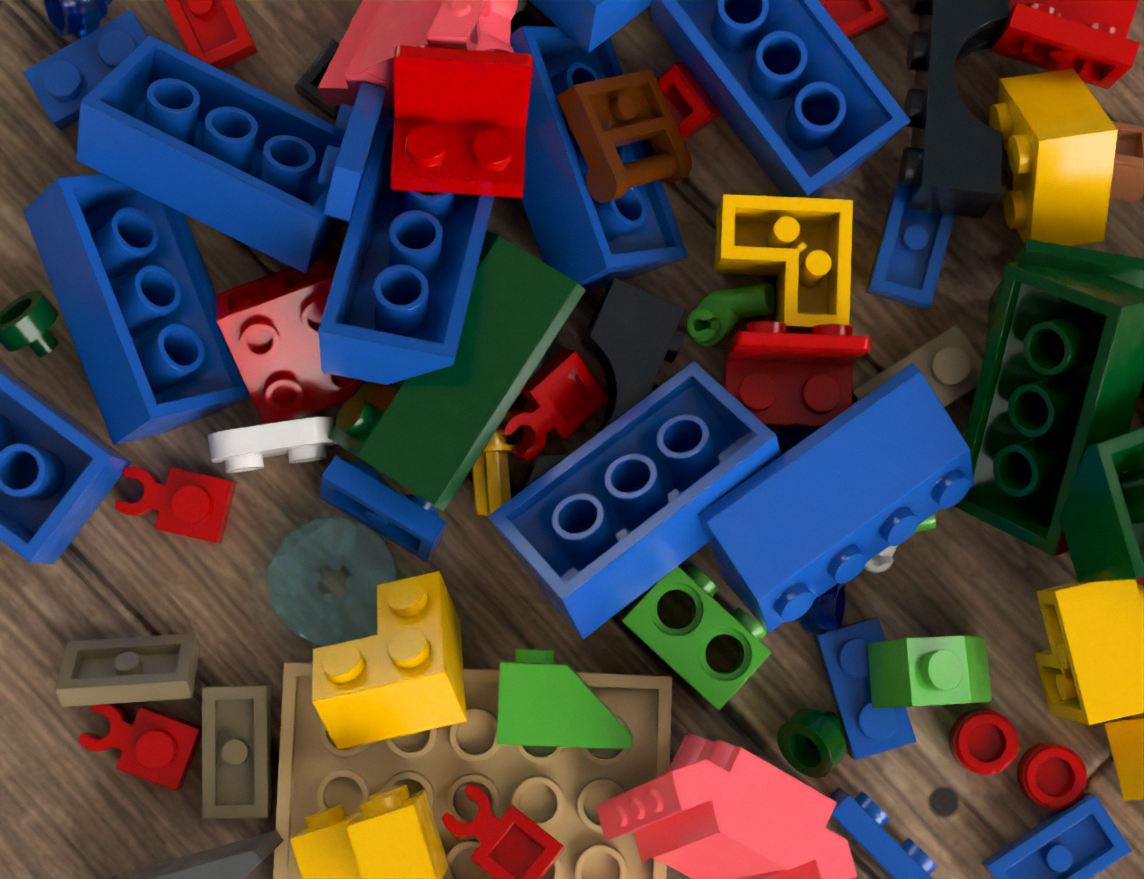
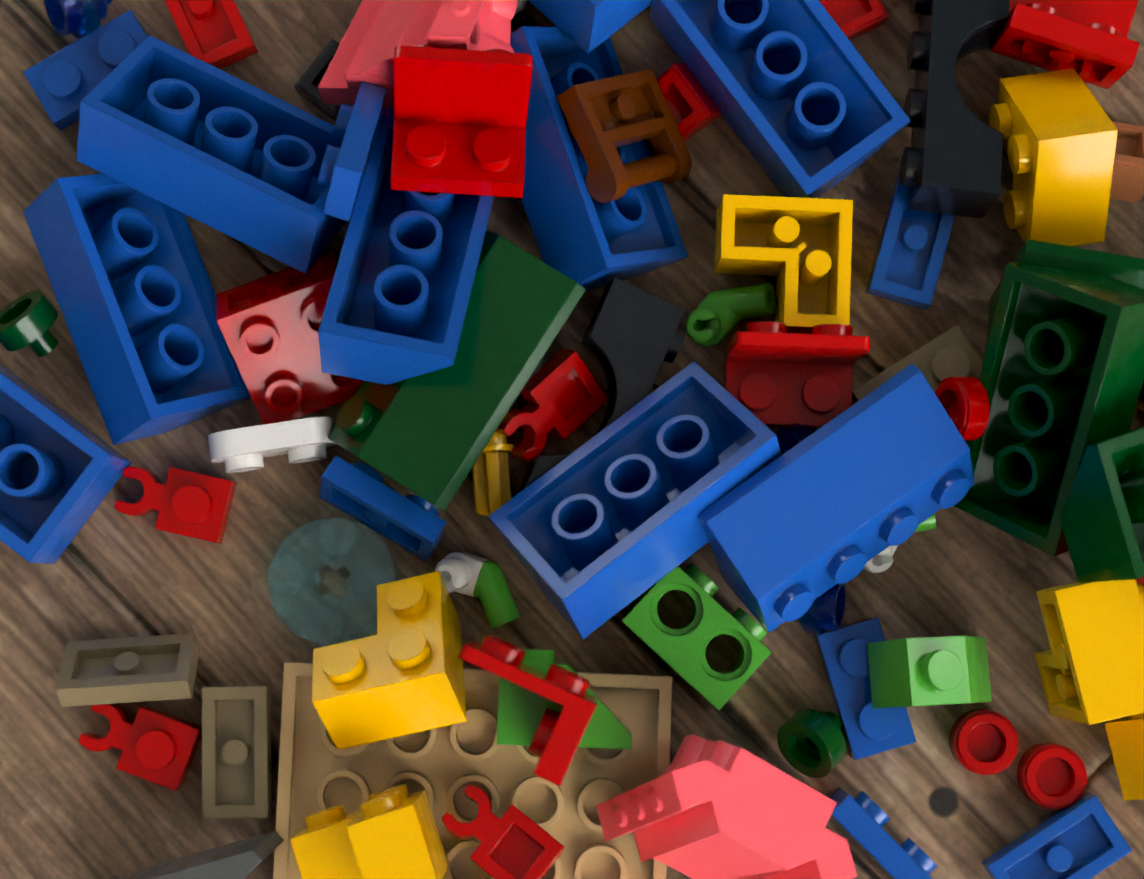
(482, 580): none -> arm
(558, 731): none -> red bracket
(966, 404): none -> red tile

